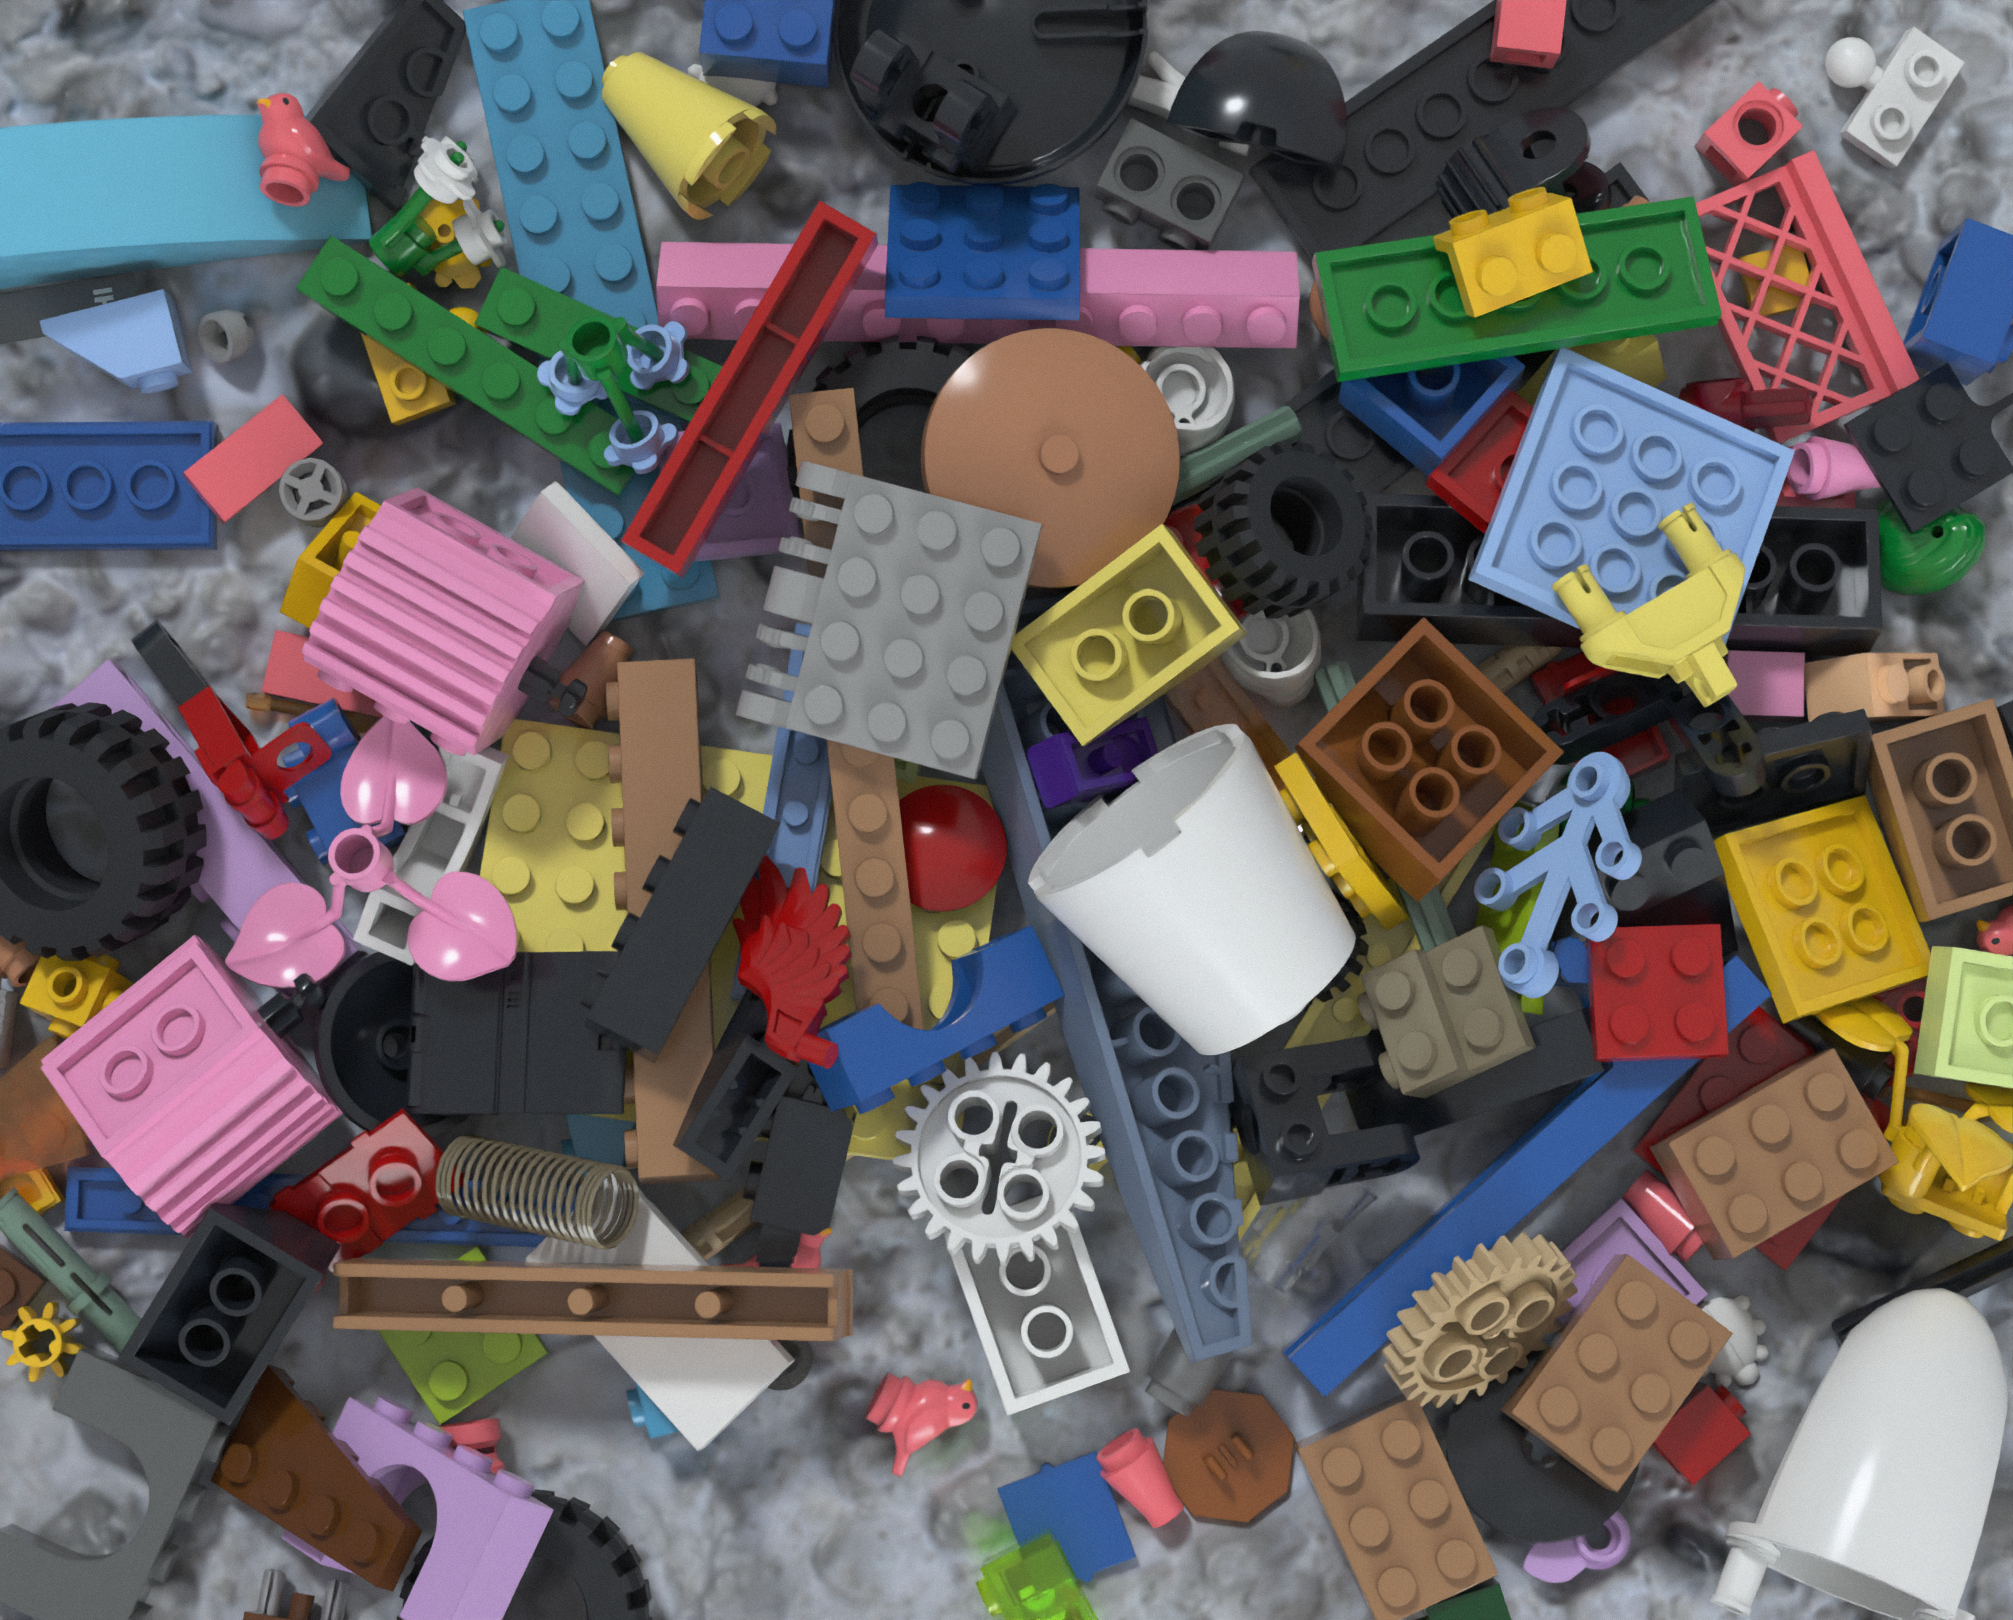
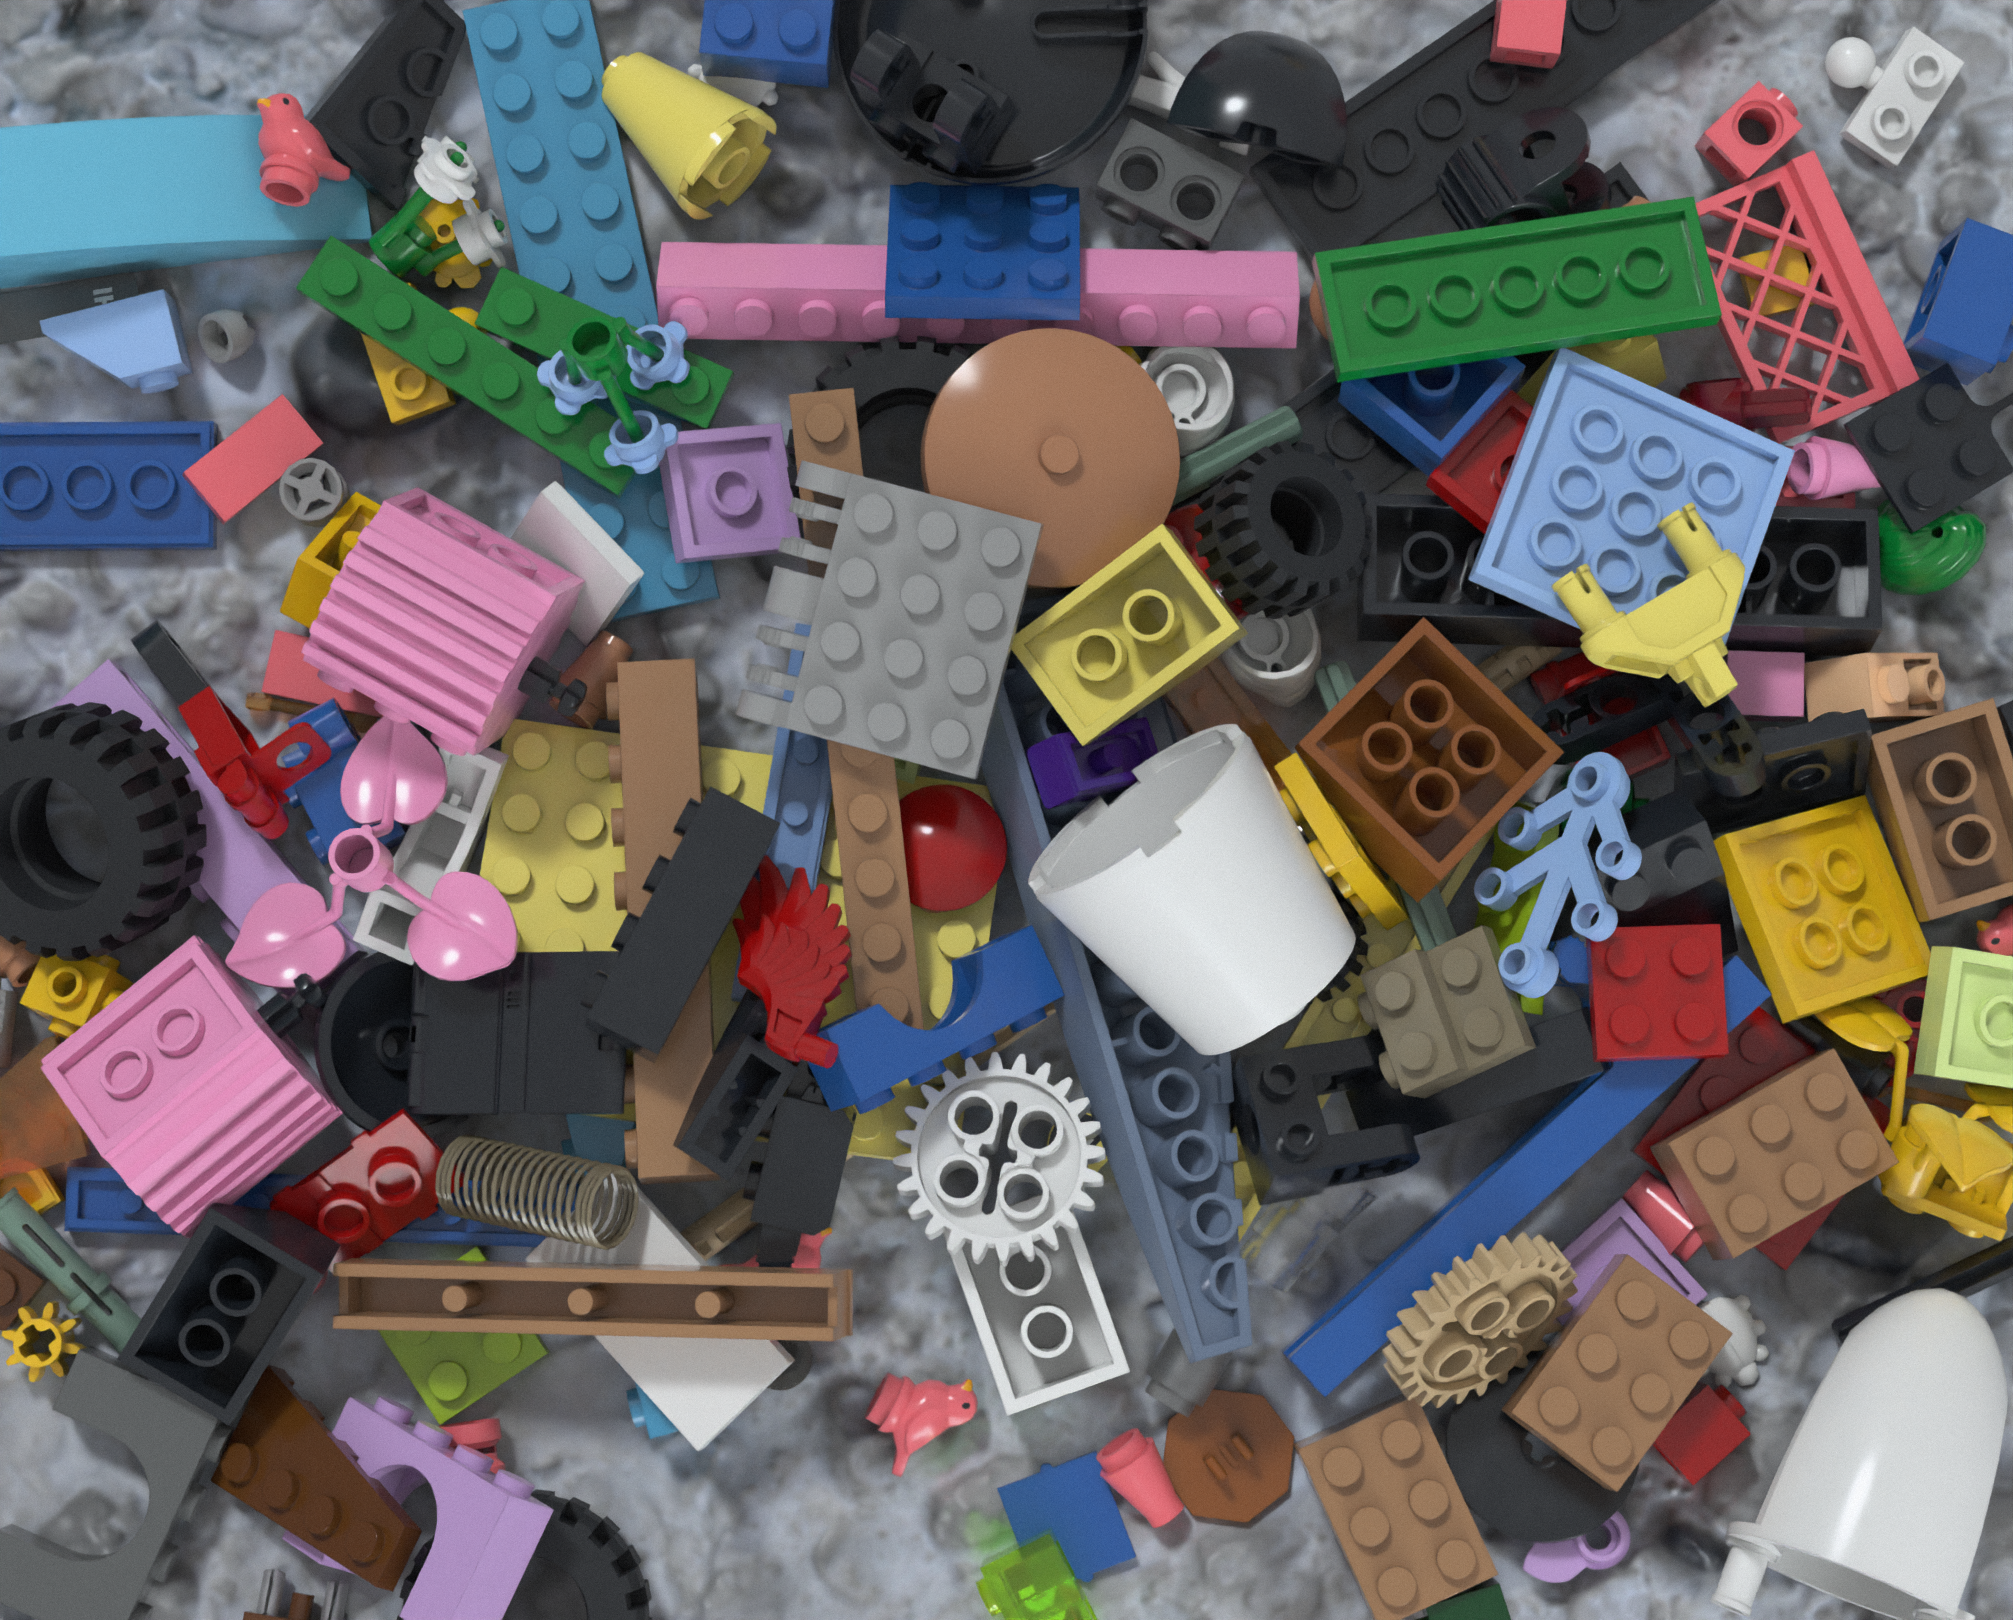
(751, 389): red brick -> none
(1514, 250): yellow bracket -> none

